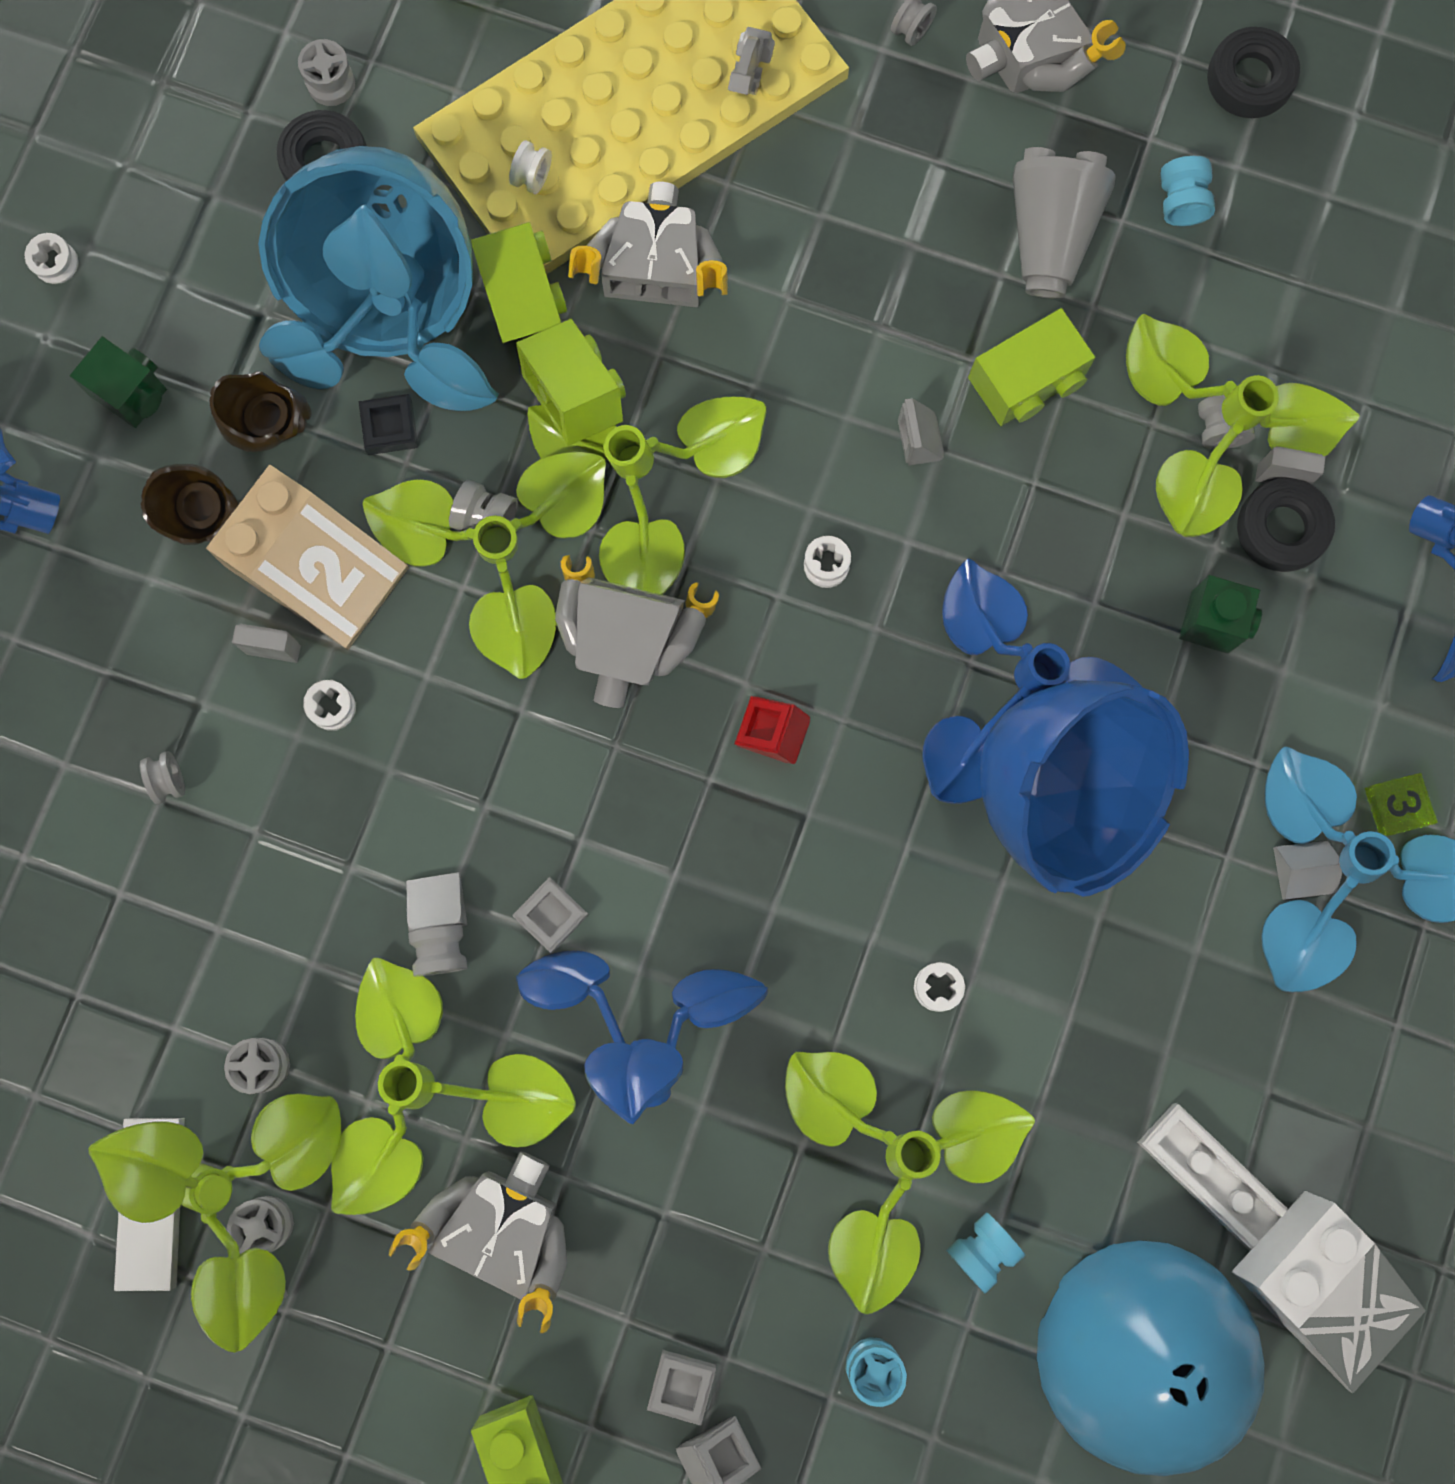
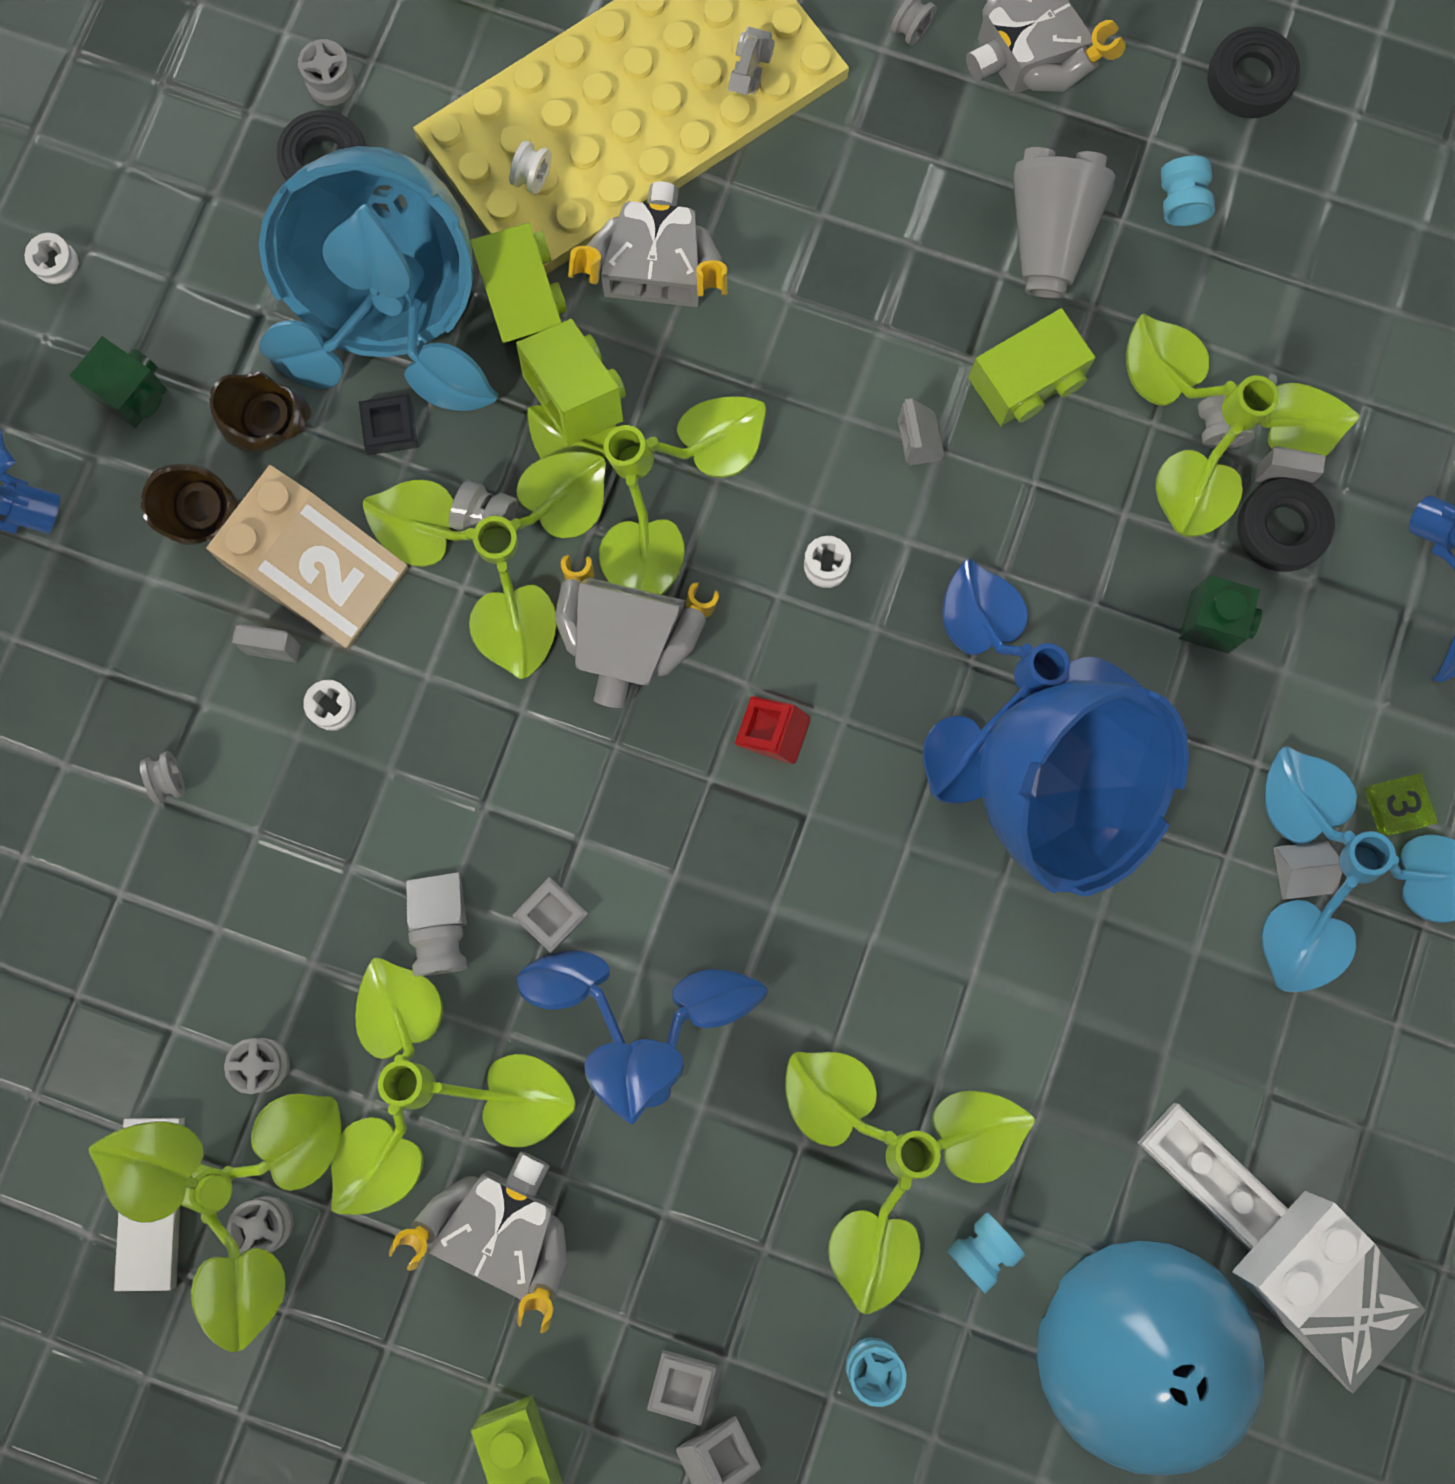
(939, 1003): white bush -> none

